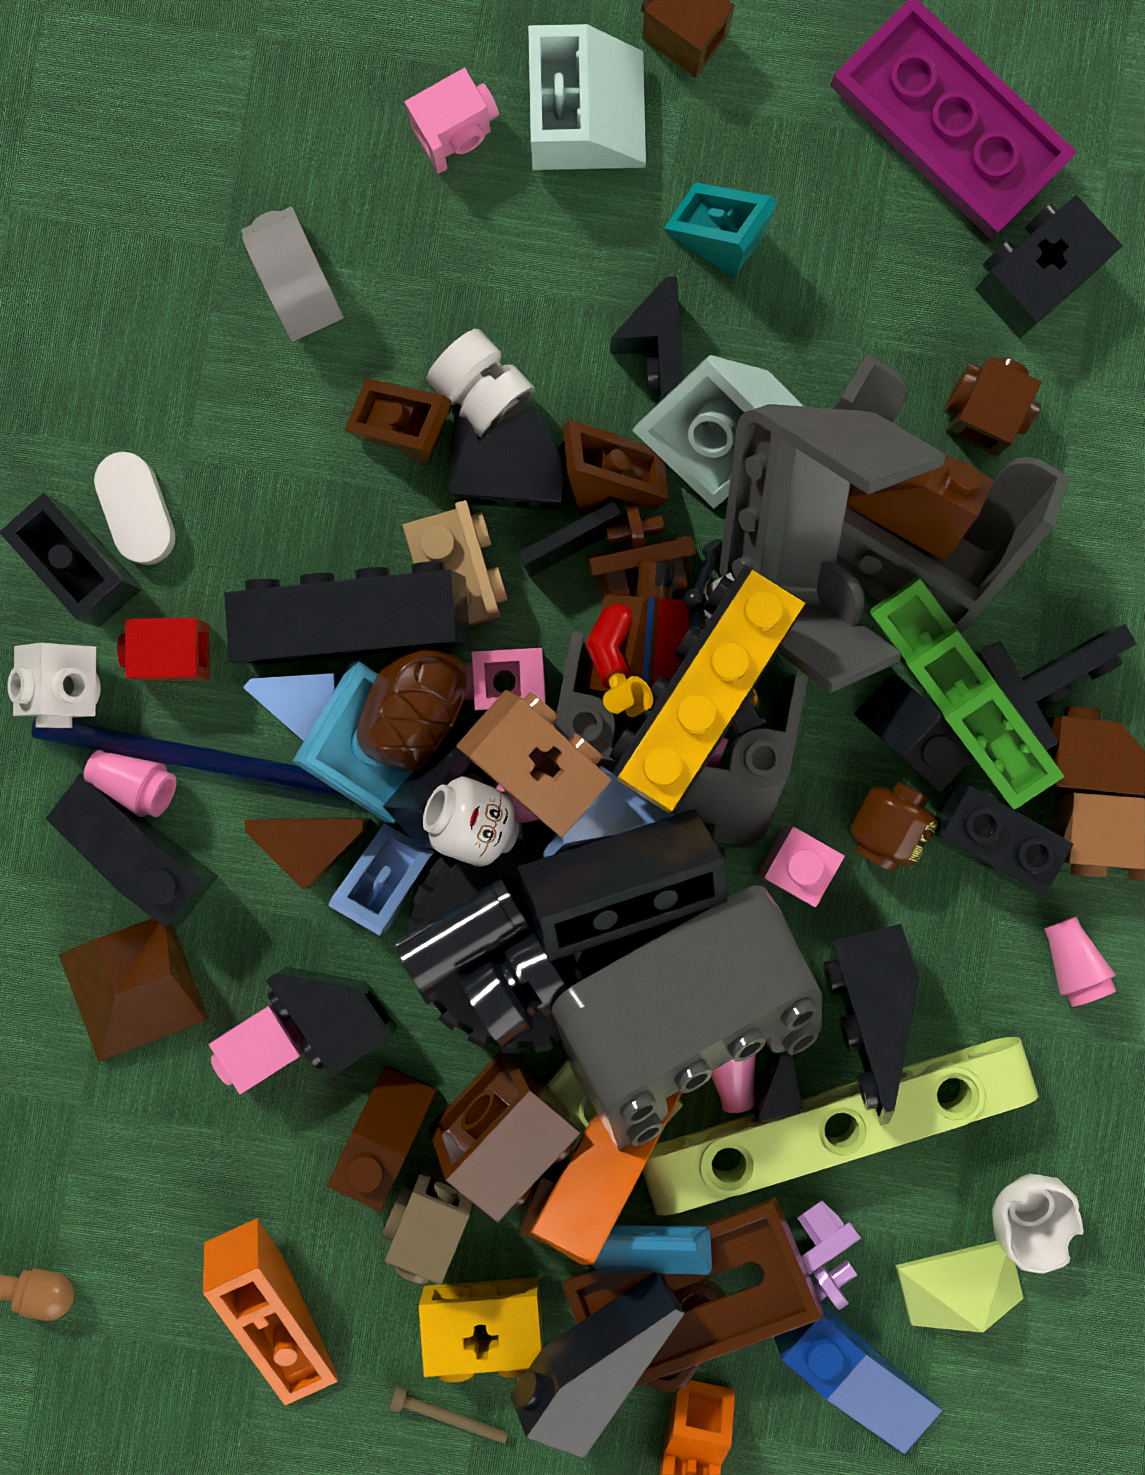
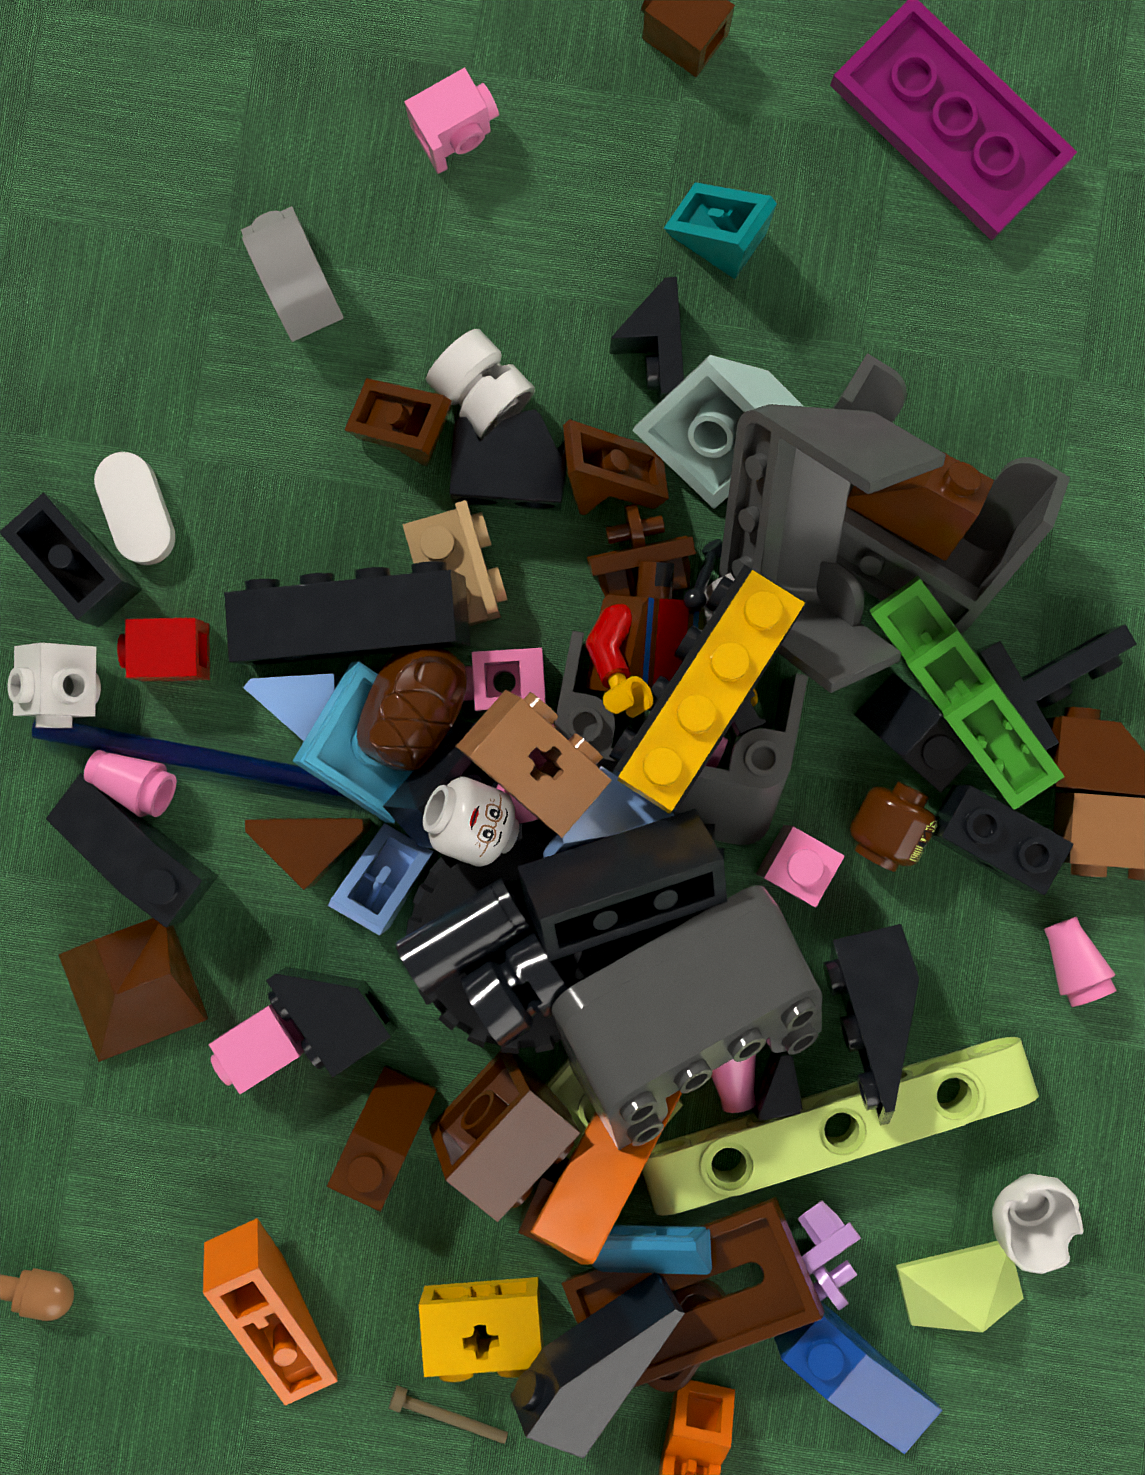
(426, 1227): dark tan brick -> none
(569, 539): black piece -> none
(585, 99): light aqua slope -> none
(992, 404): reddish brown brick -> none
(1069, 241): black brick -> none

